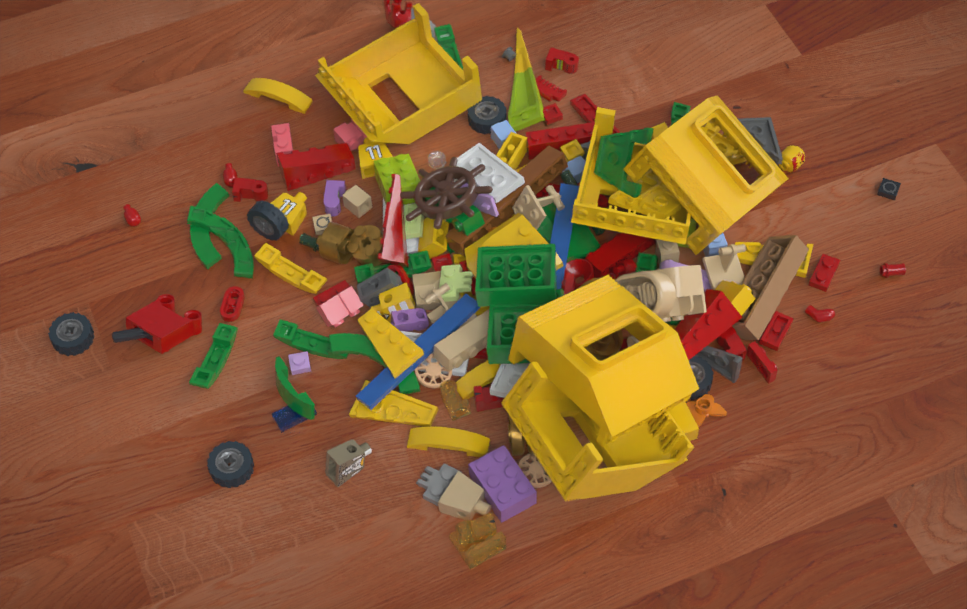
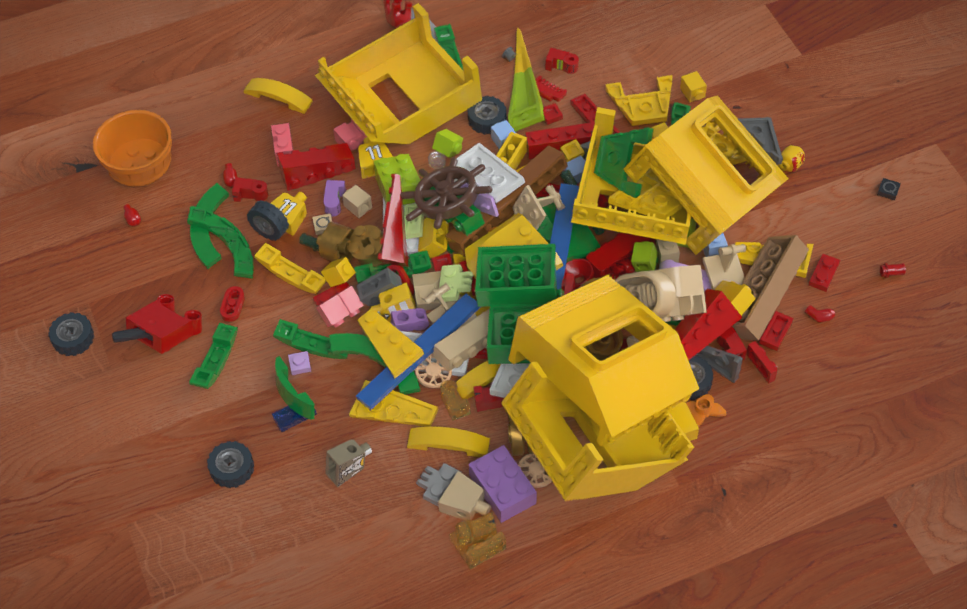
(134, 147): none -> orange piece
(338, 272): none -> yellow brick
(447, 143): none -> lime brick
(643, 107): none -> yellow wing
(644, 256): none -> lime brick
(693, 86): none -> yellow brick

